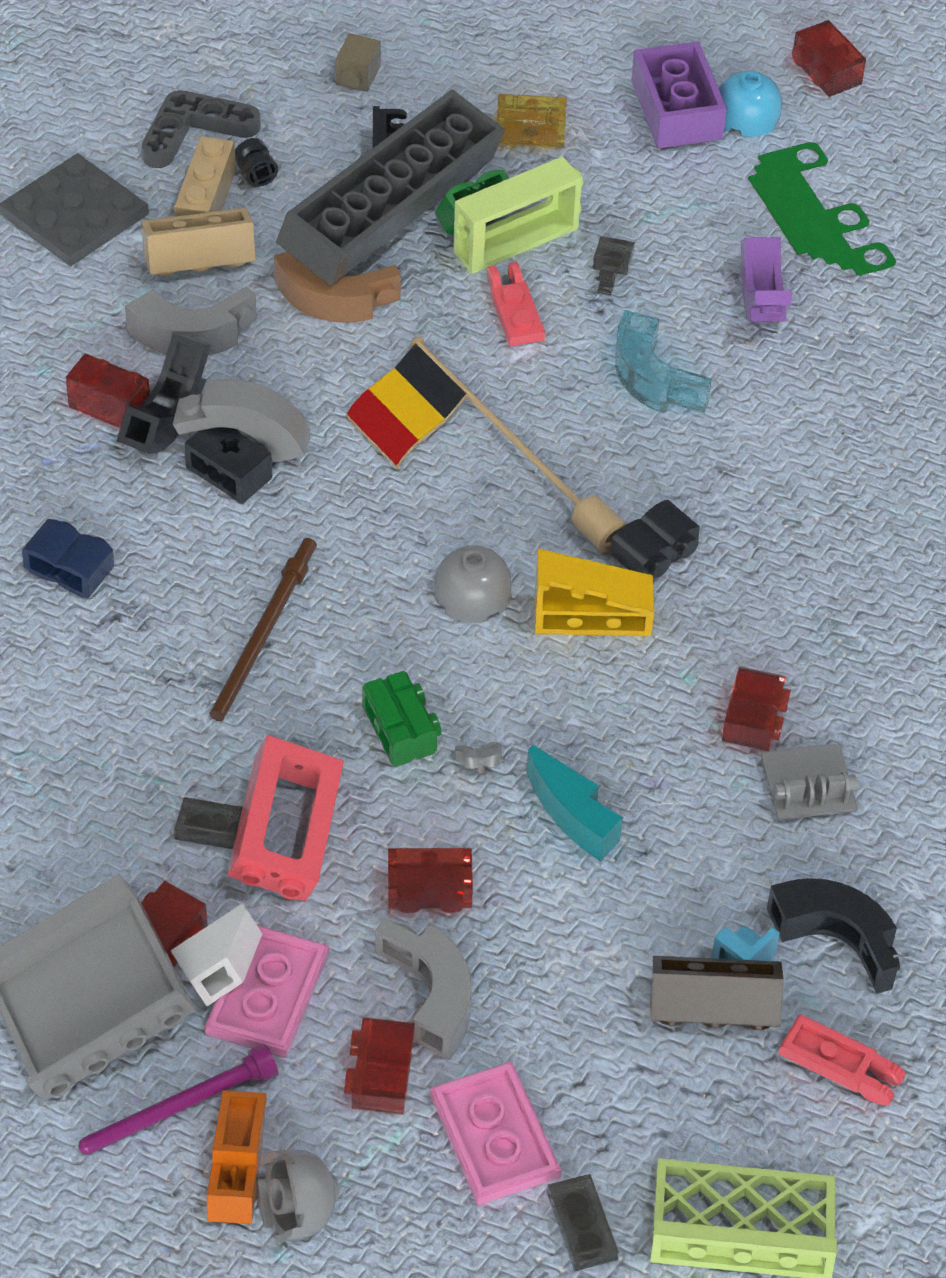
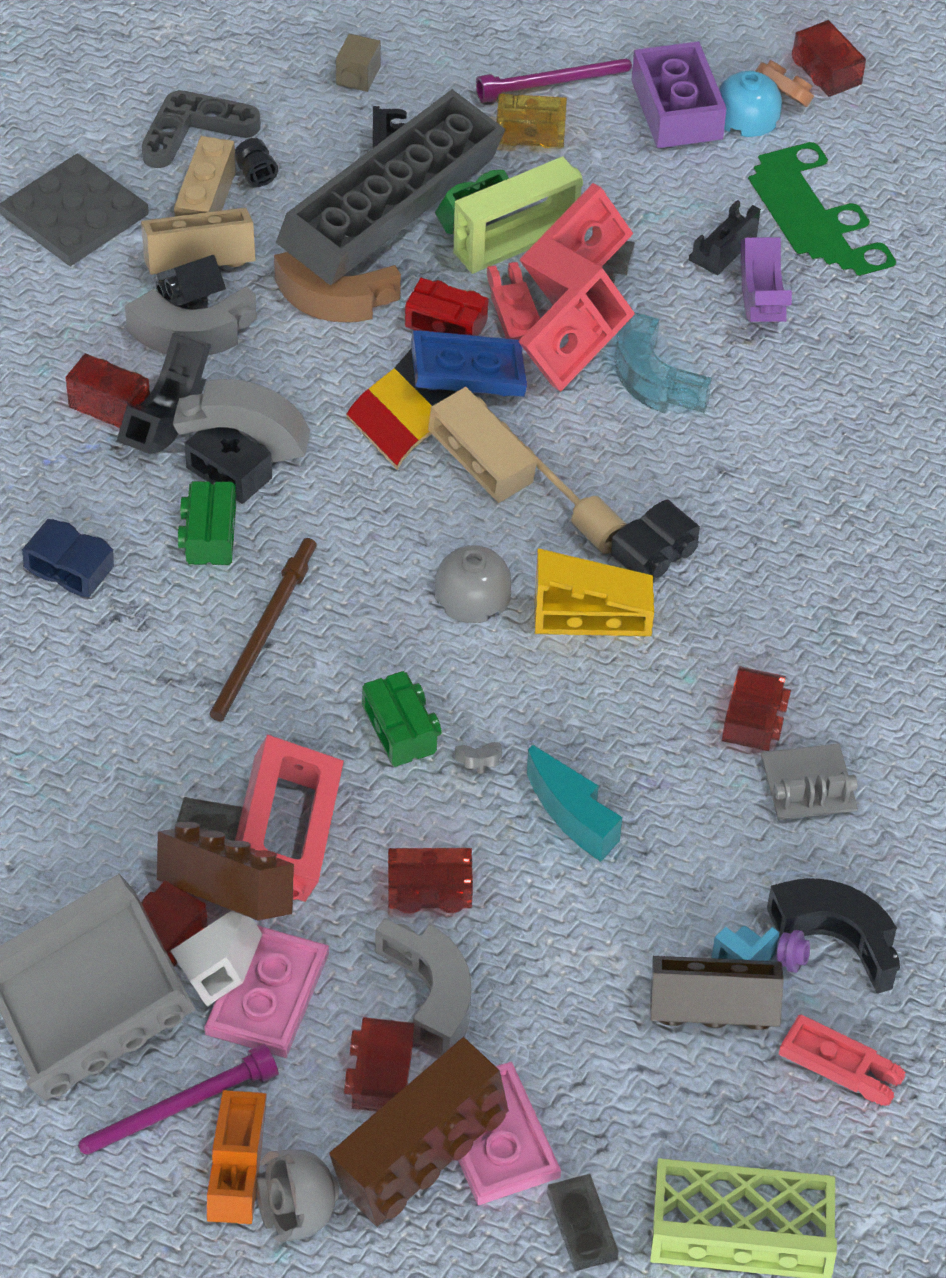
(190, 281): none -> black brick
(209, 523): none -> green brick
(225, 871): none -> reddish brown brick
(420, 1132): none -> reddish brown brick
(445, 309): none -> red brick
(468, 361): none -> blue plate
(482, 444): none -> tan brick
(490, 87): none -> magenta piece
(577, 286): none -> coral bracket
(725, 241): none -> black hinge
(793, 950): none -> medium lavender plate
(796, 89): none -> nougat plate

